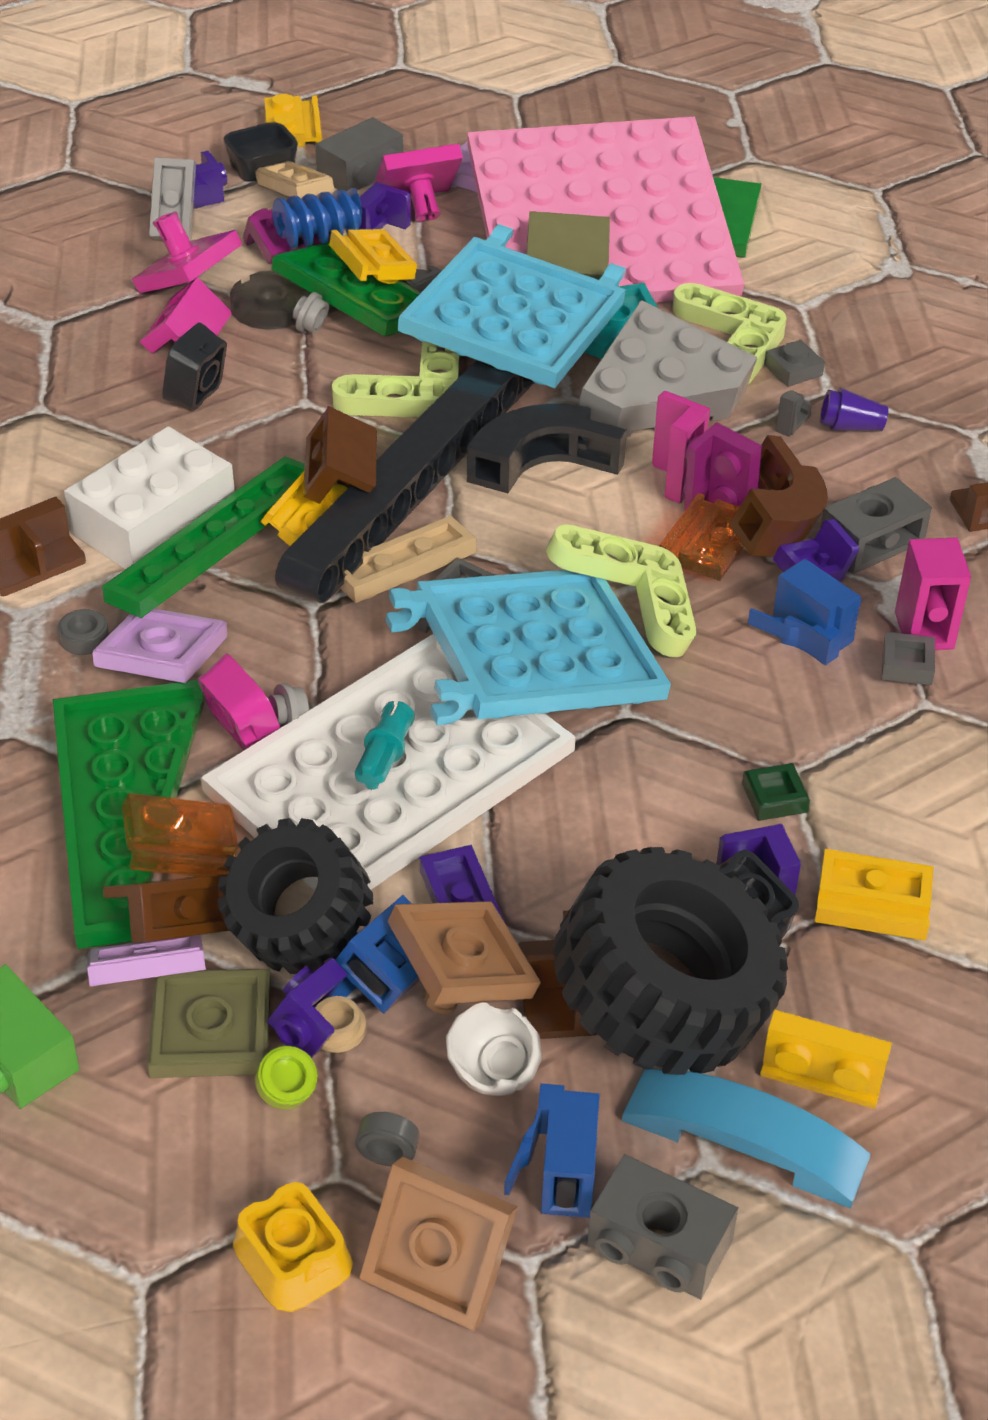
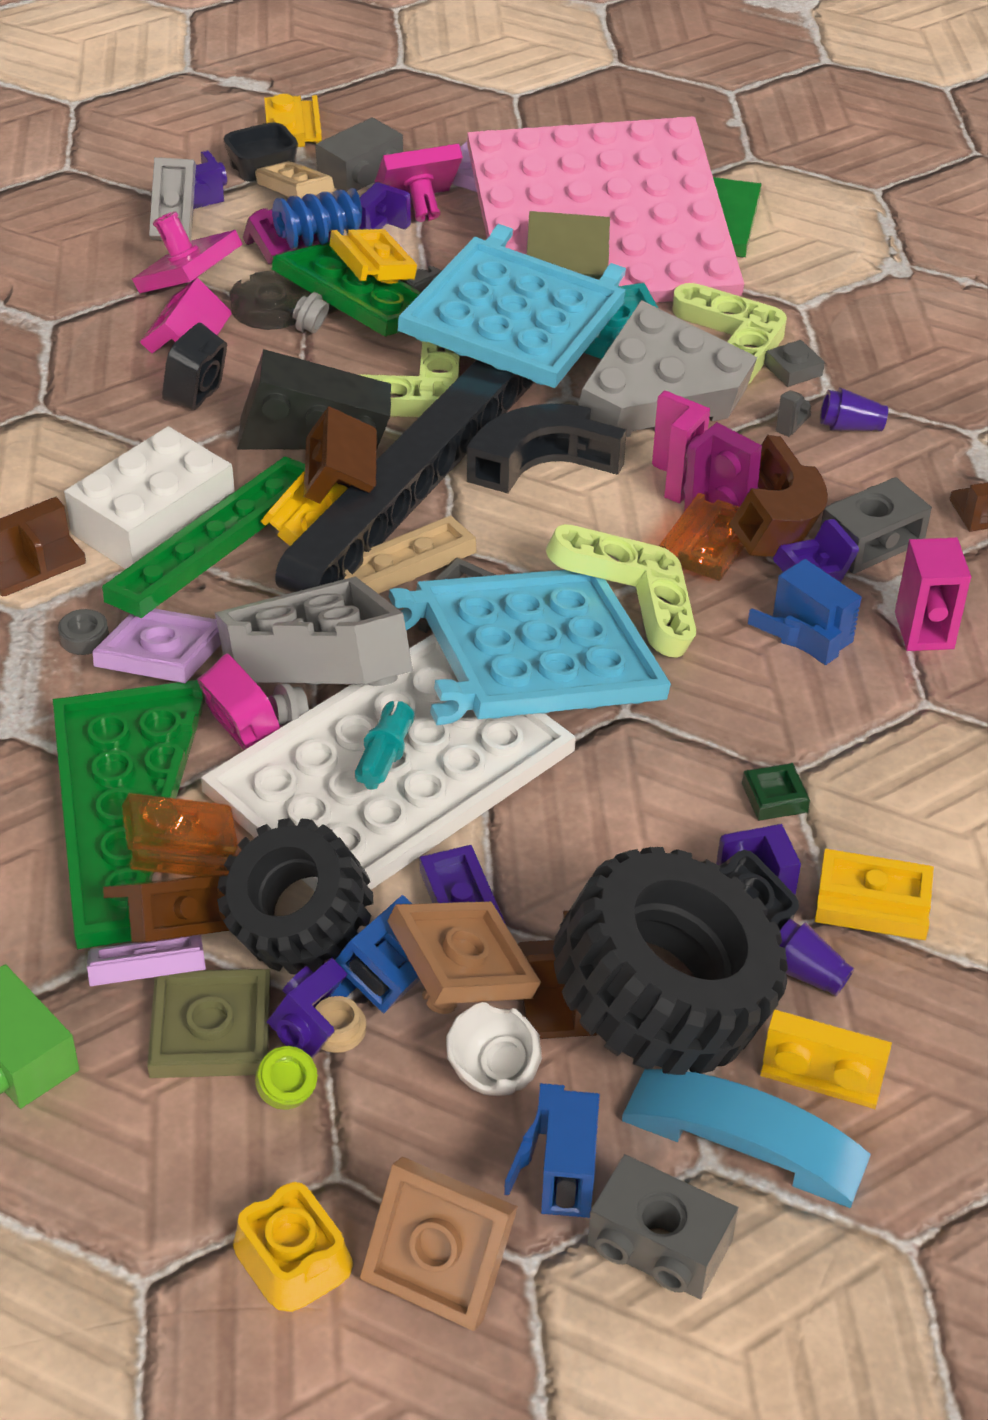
(294, 393): none -> pearl dark grey wedge
(319, 636): none -> light grey brick
(386, 1138): dark grey tile -> none
(813, 958): none -> dark purple cone
(908, 658): dark grey plate -> none

